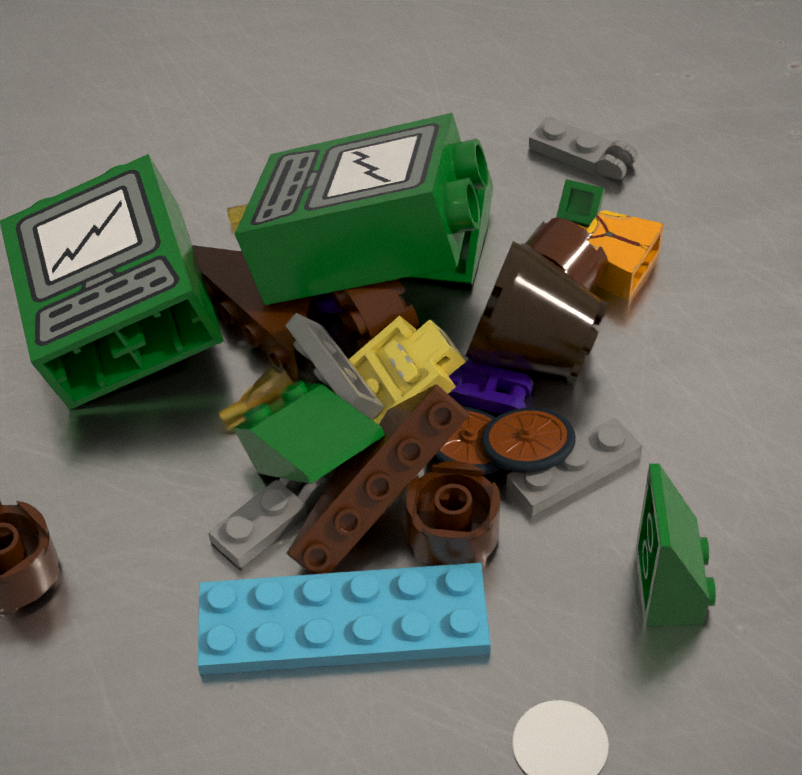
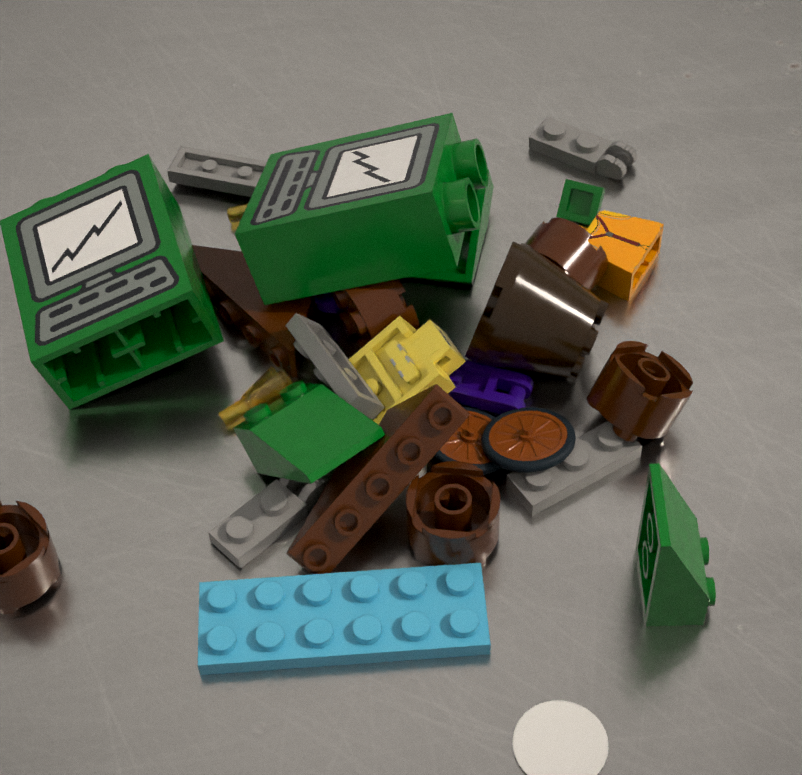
(215, 171): none -> light grey plate
(640, 391): none -> reddish brown brick

